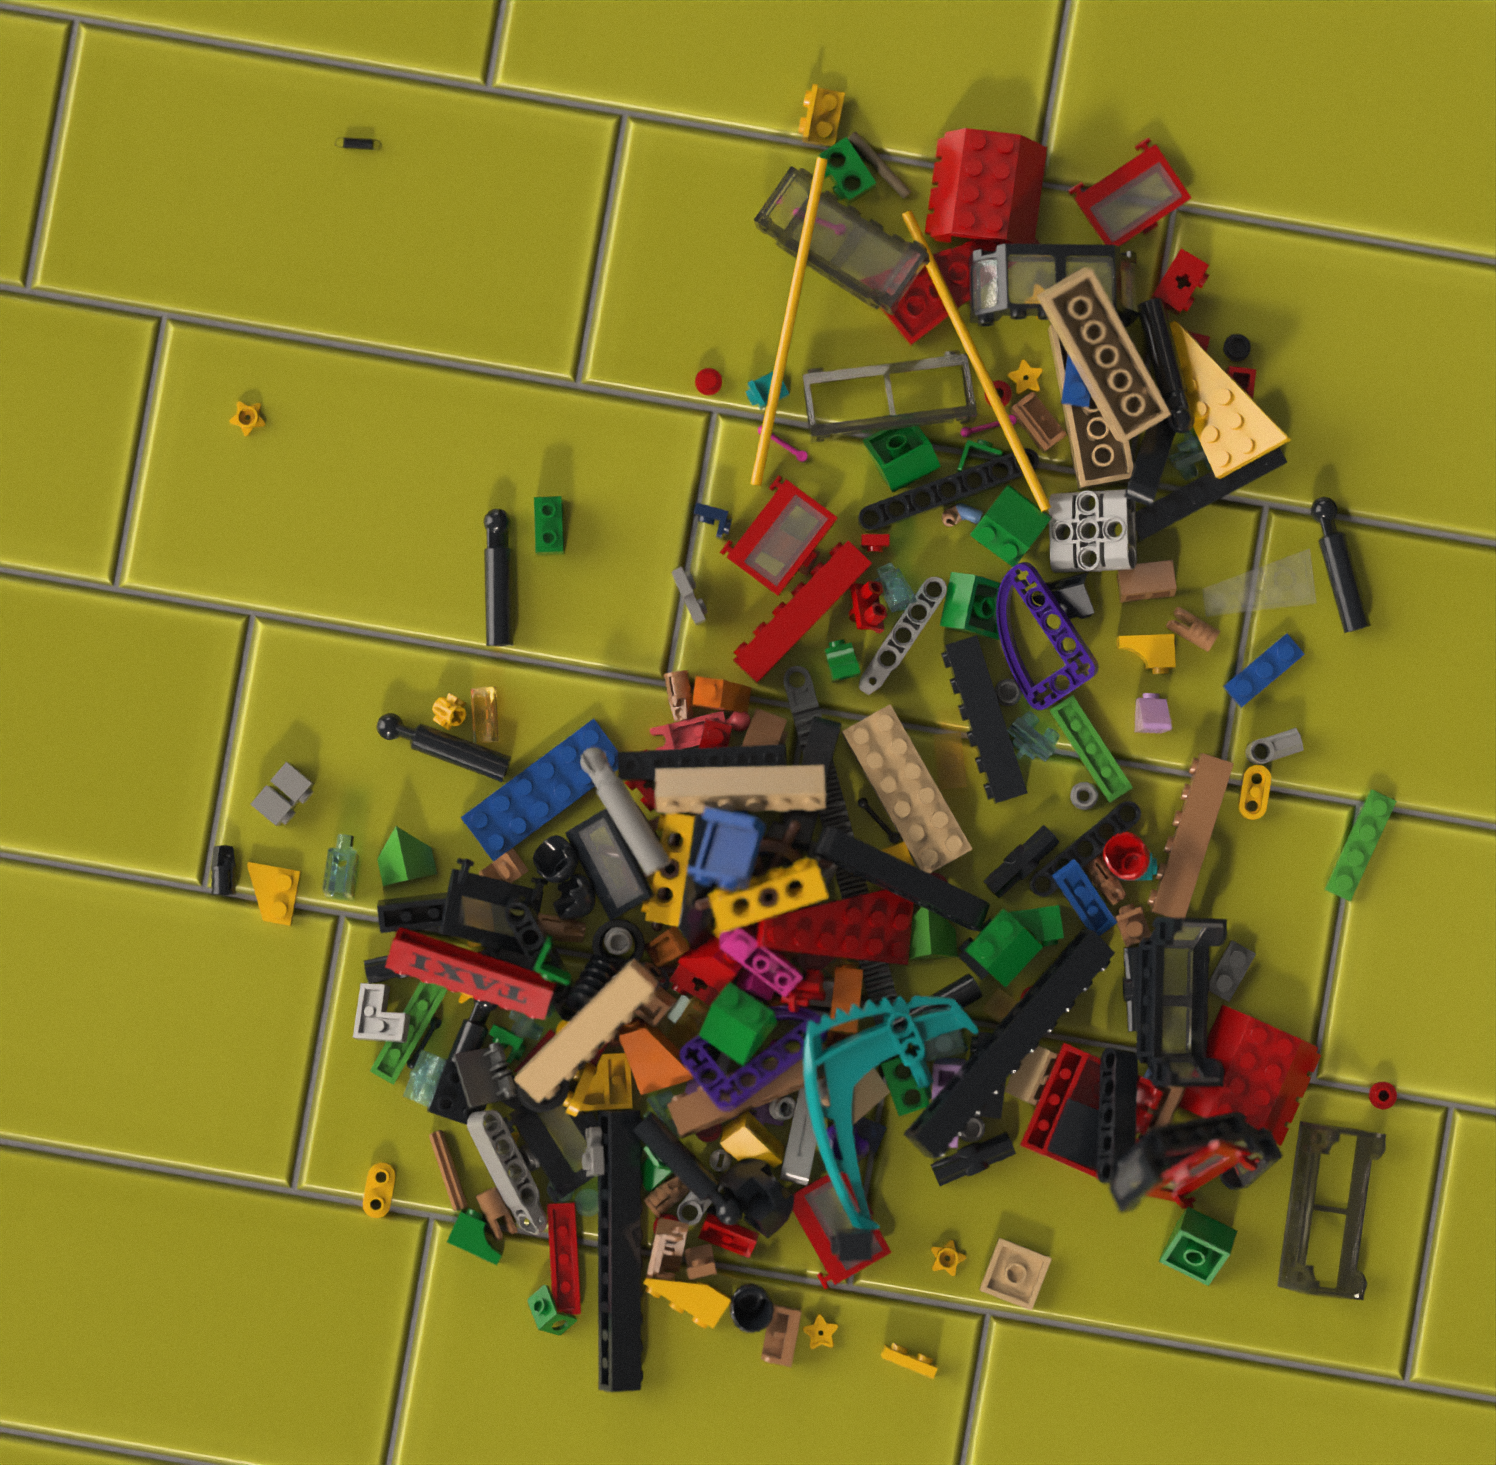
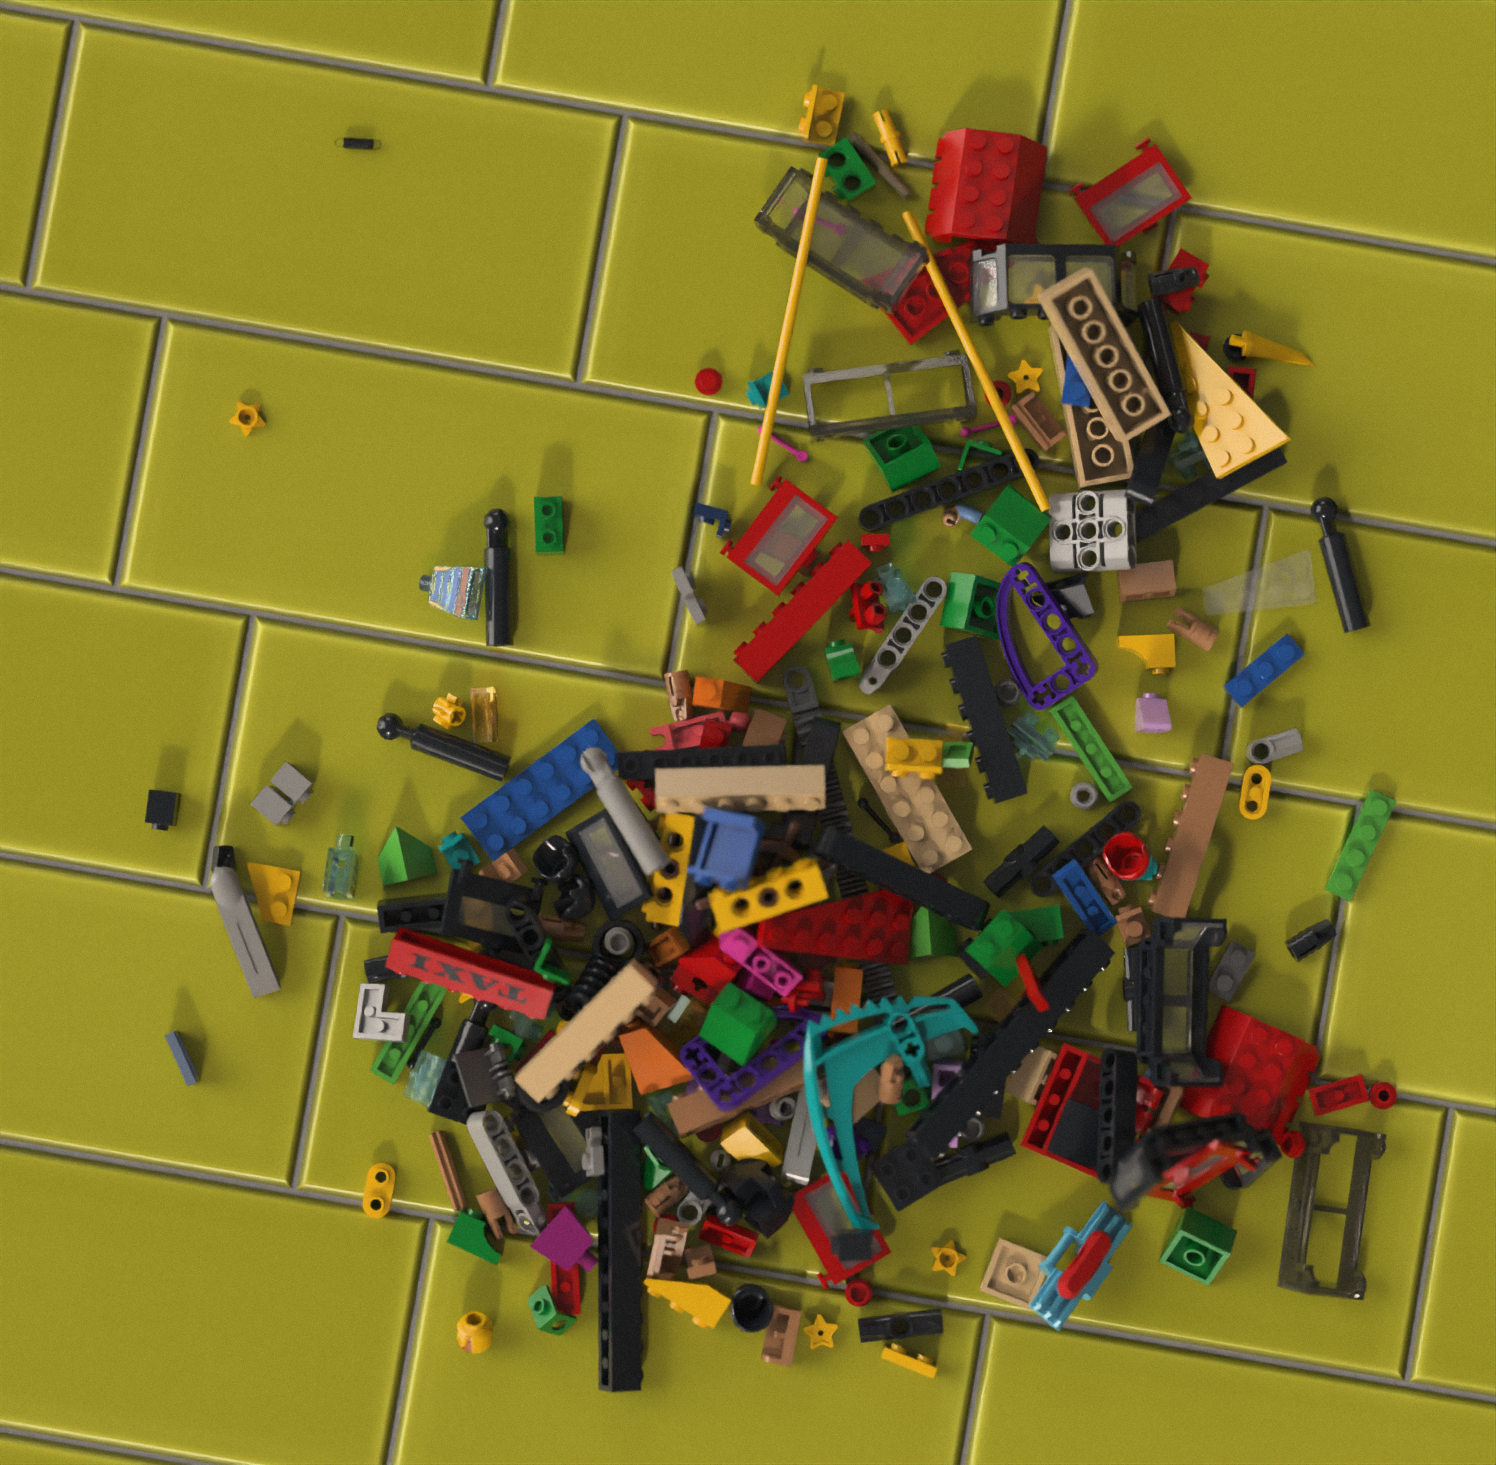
(162, 809): none -> black brick
(182, 1058): none -> sand blue tile
(244, 932): none -> light grey piece
(455, 589): none -> clear light blue torso
(456, 847): none -> teal bracket
(474, 1332): none -> yellow head
(566, 1241): none -> magenta torso
(858, 1292): none -> red plate
(890, 137): none -> yellow pin
(891, 1080): none -> medium nougat hinge
(906, 1175): none -> black bracket
(913, 756): none -> yellow bracket
(919, 1323): none -> black piece
(957, 755): none -> bright green plate
(1032, 983): none -> red tile
(1088, 1269): none -> medium azure piece
(1172, 281): none -> black hinge
(1260, 347): none -> yellow bar
(1292, 1144): none -> red plate
(1310, 940): none -> black hinge
(1338, 1095): none -> red plate

